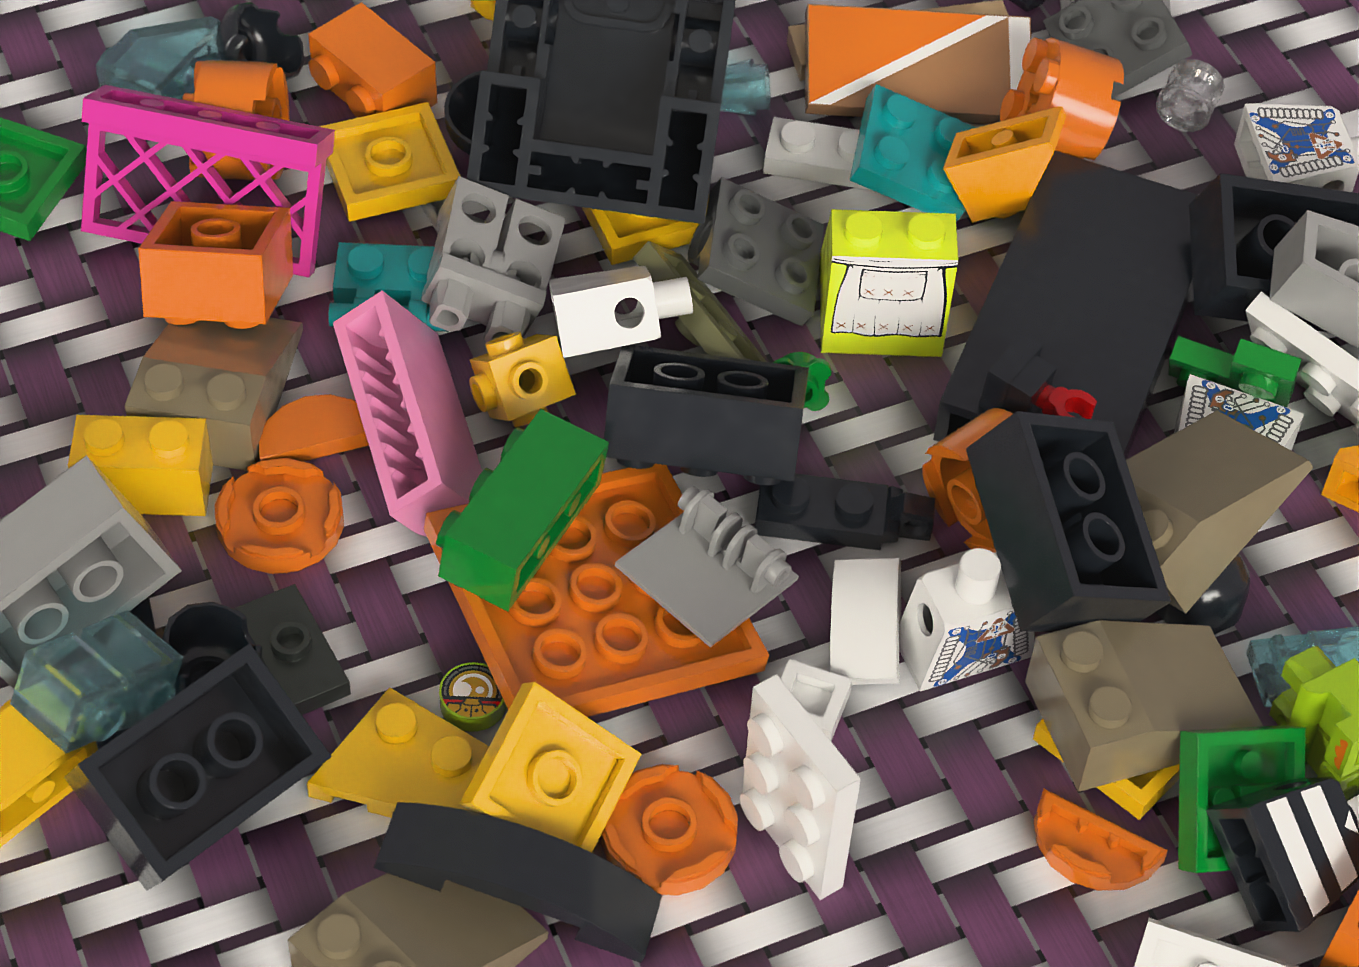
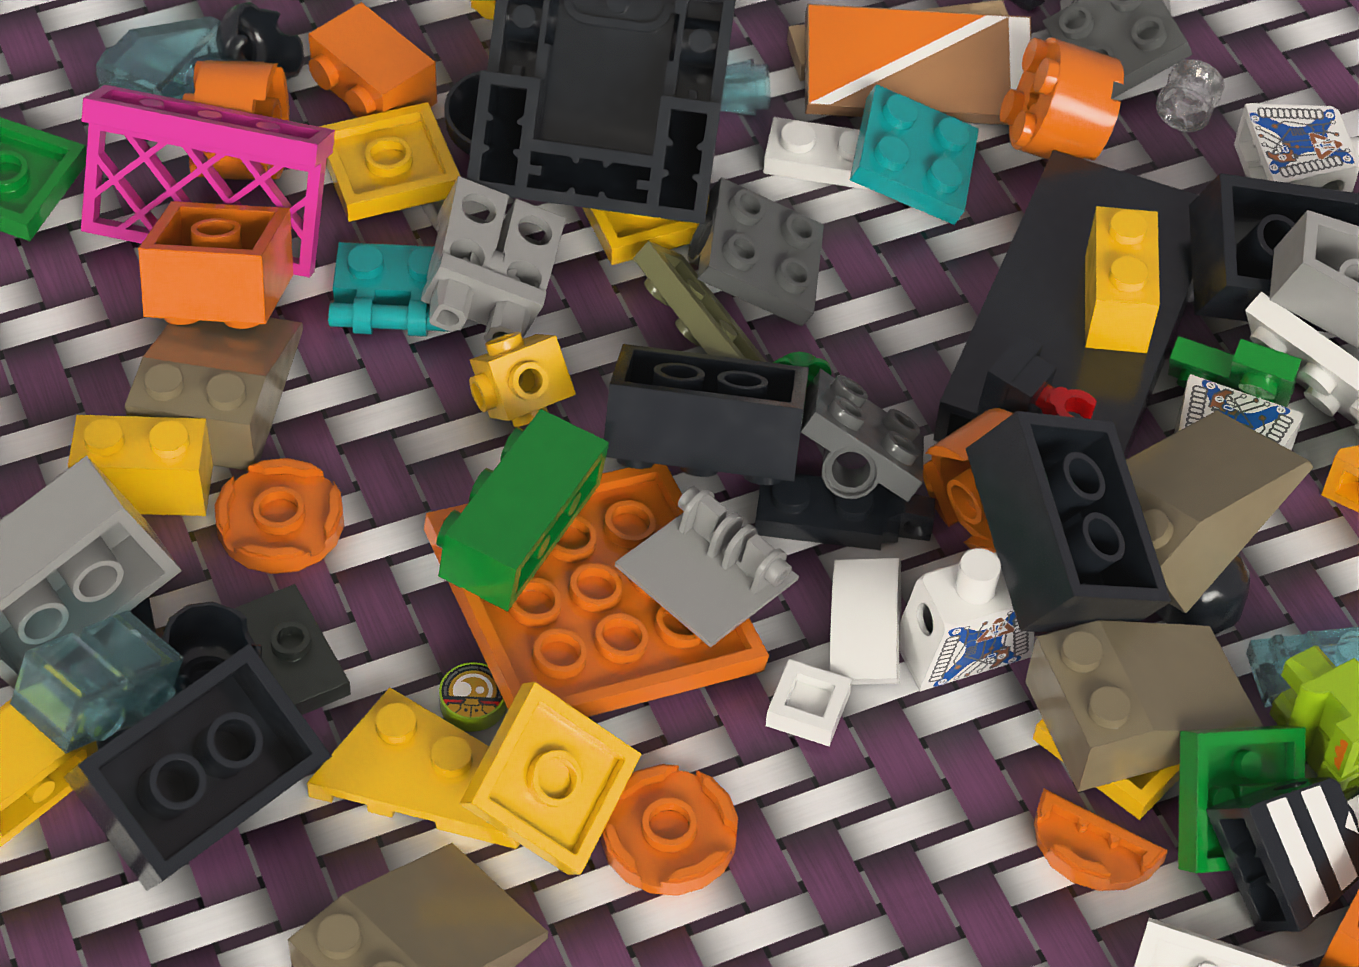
(312, 429): orange tile -> none
(408, 410): bright pink brick -> none
(522, 868): black slope -> none
(587, 305): white torso -> none
(798, 788): white plate -> none
(845, 421): none -> dark grey plate
(887, 282): slope -> none
(1002, 162): light orange slope -> none
(1121, 279): none -> yellow brick

